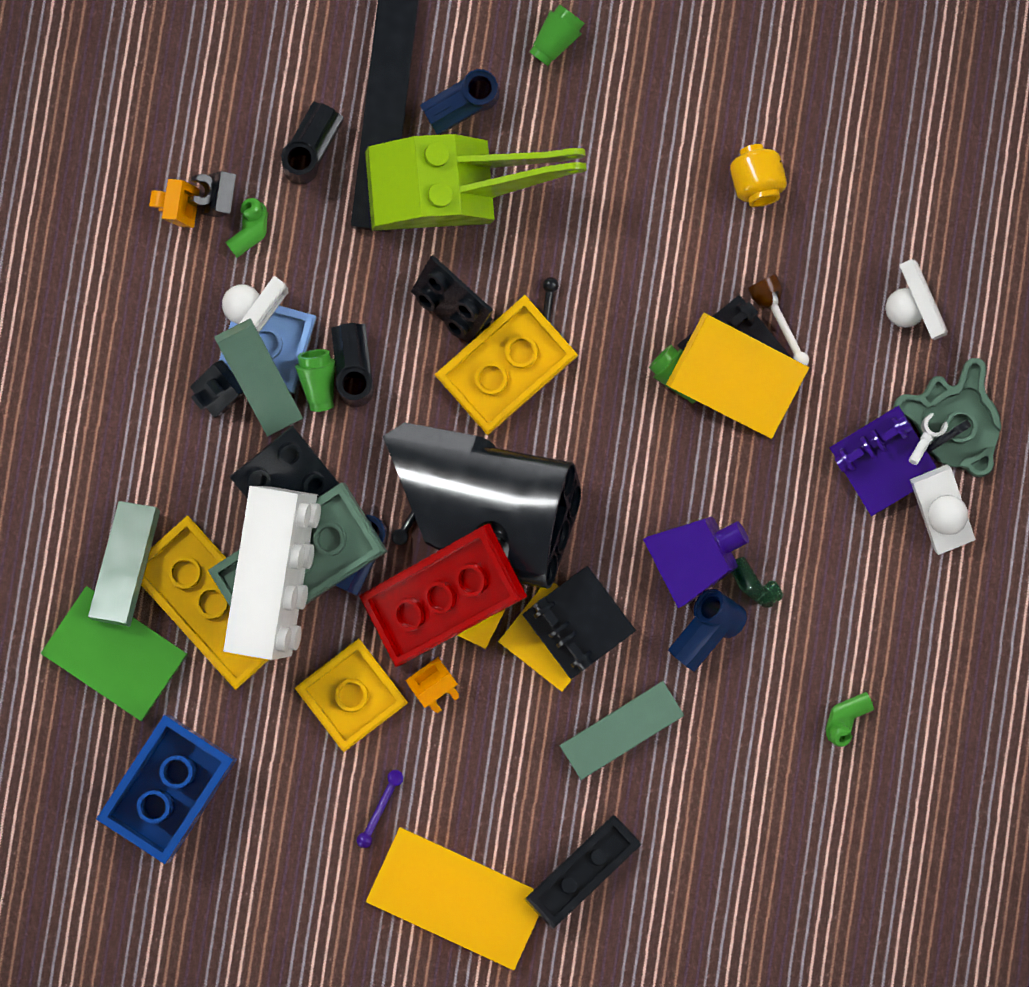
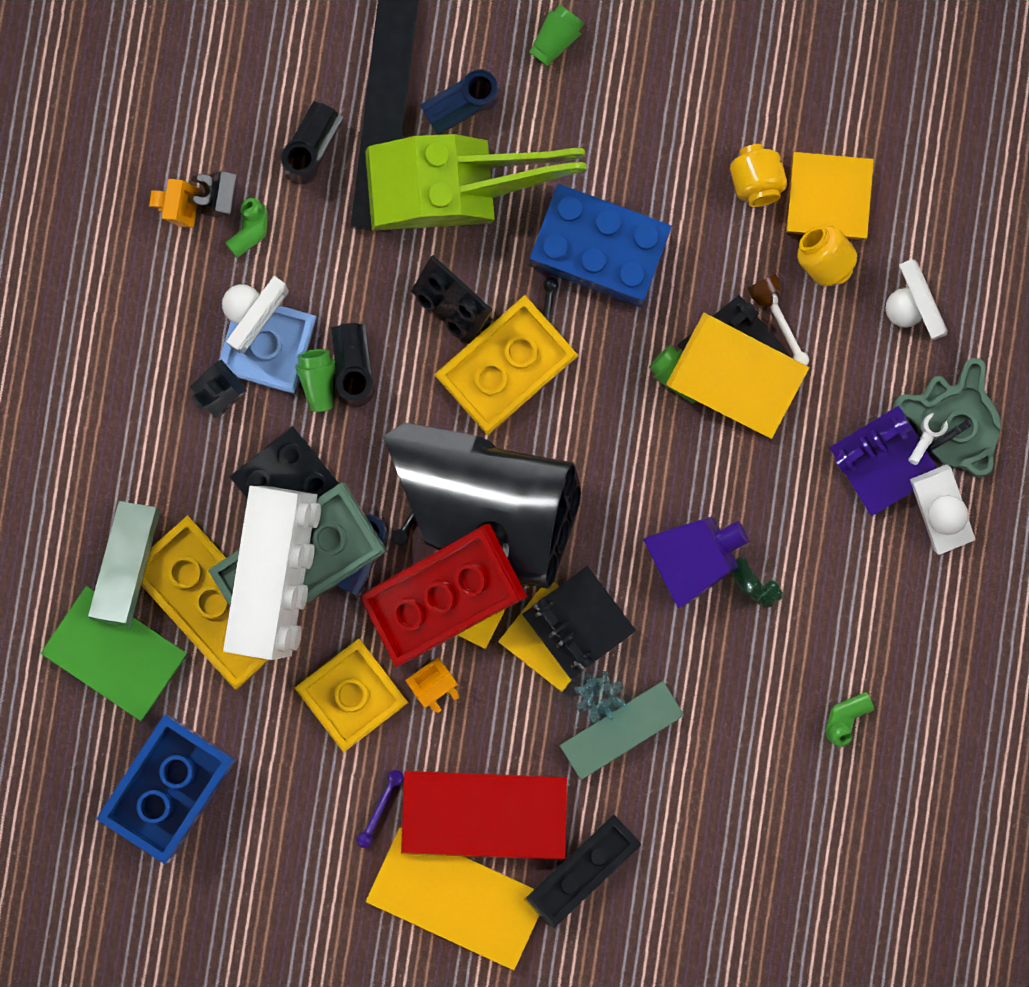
(258, 377): sand green tile -> none
(484, 815): none -> red tile
(599, 245): none -> blue brick
(605, 706): none -> clear light blue gear
(714, 618): dark blue piece -> none
(827, 255): none -> yellow head
(829, 193): none -> yellow tile

